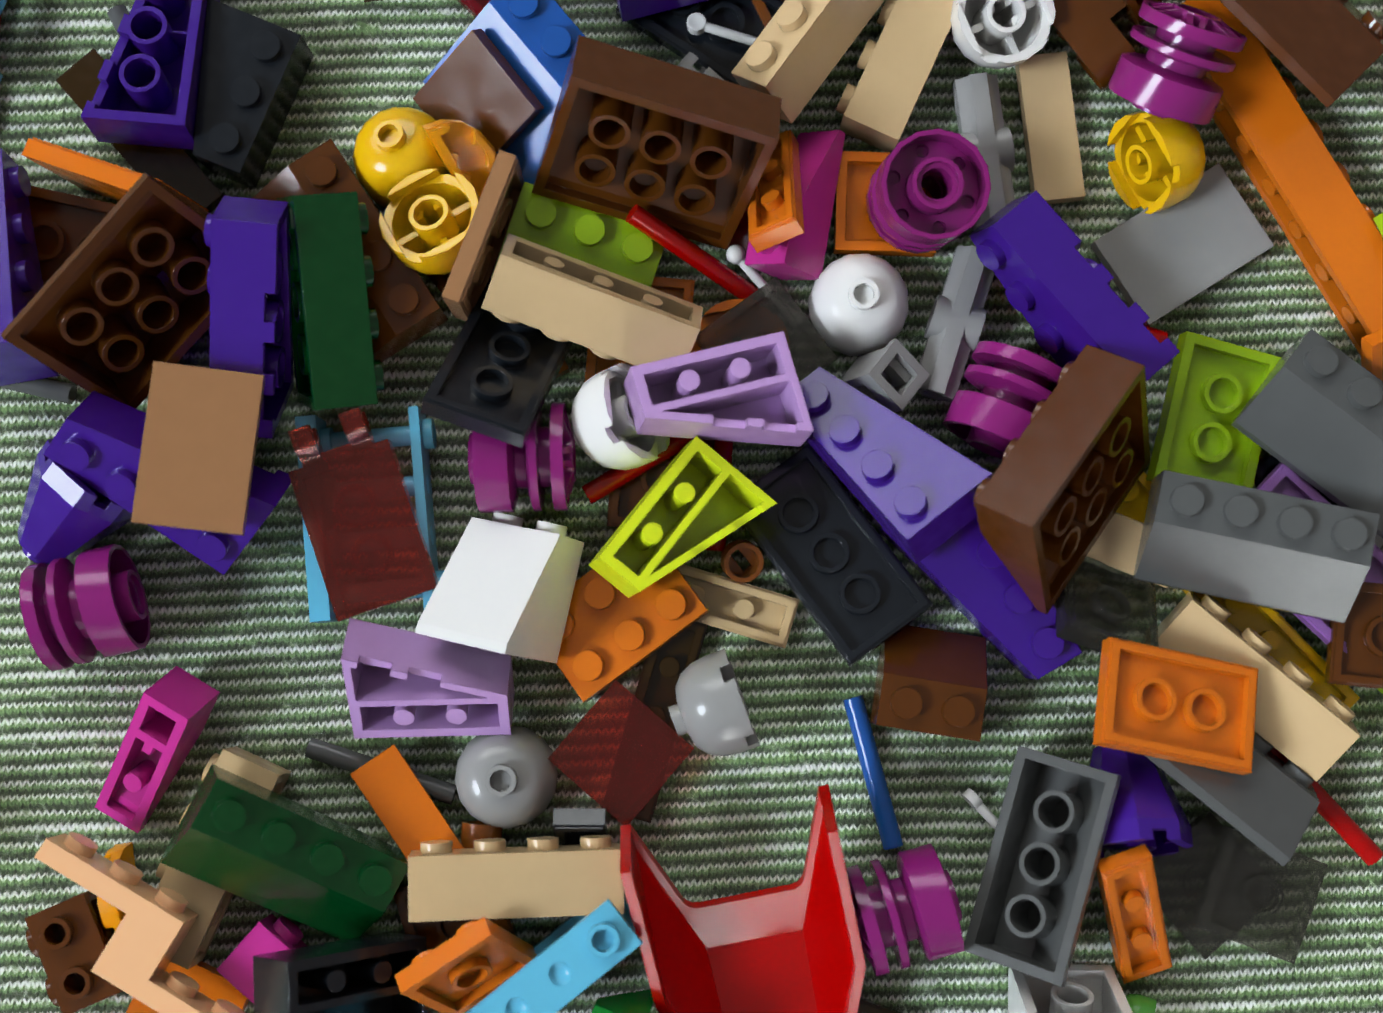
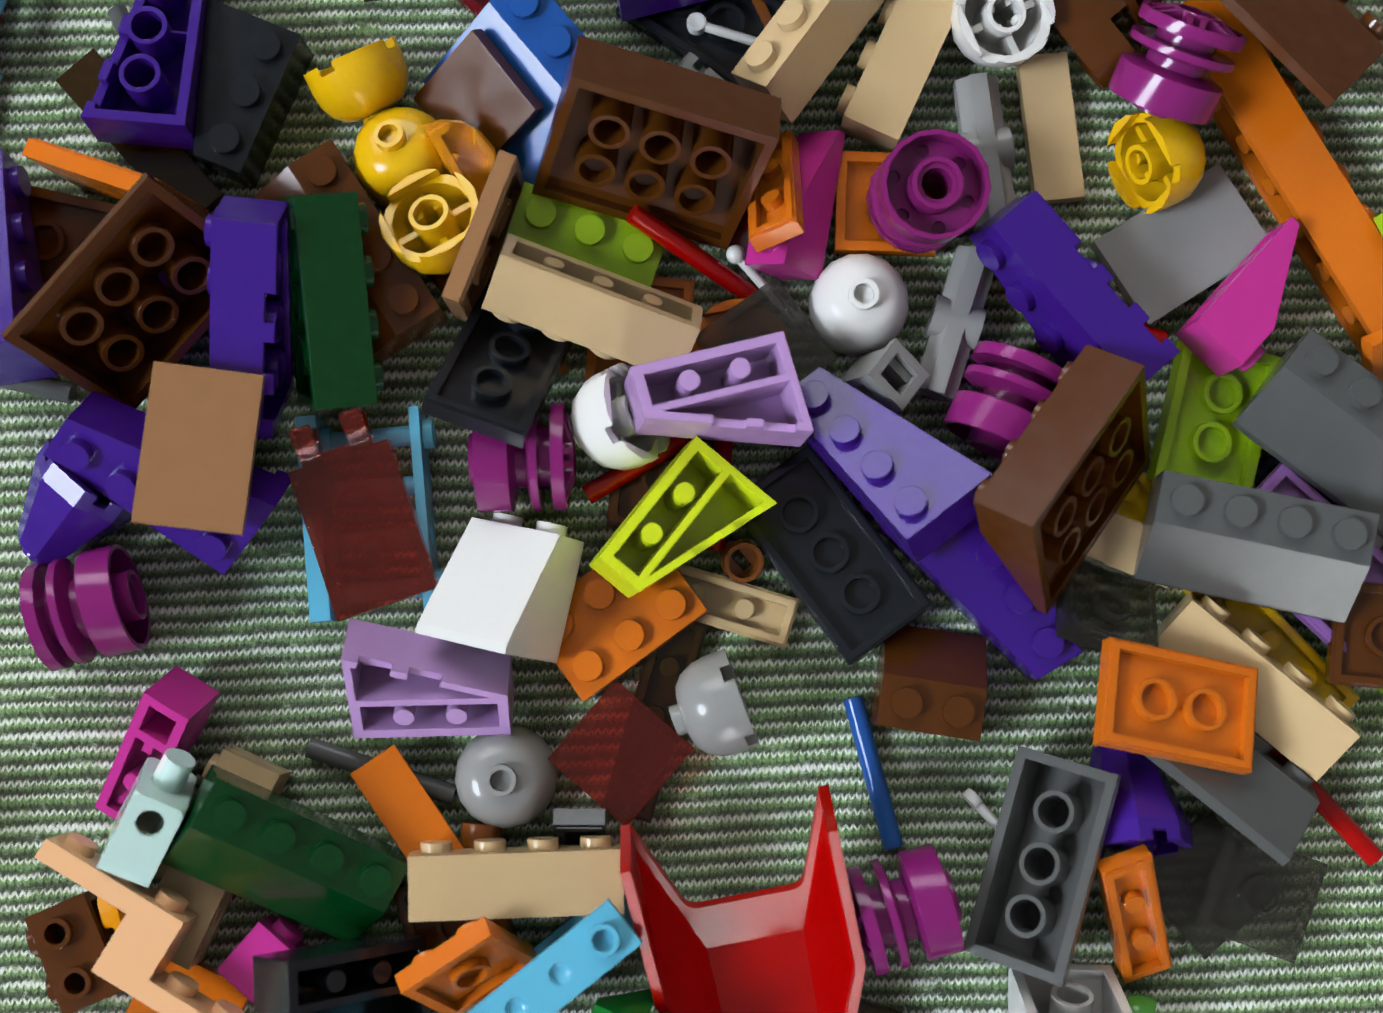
(155, 806): none -> light aqua torso
(361, 81): none -> yellow cylinder
(1244, 307): none -> dark pink slope

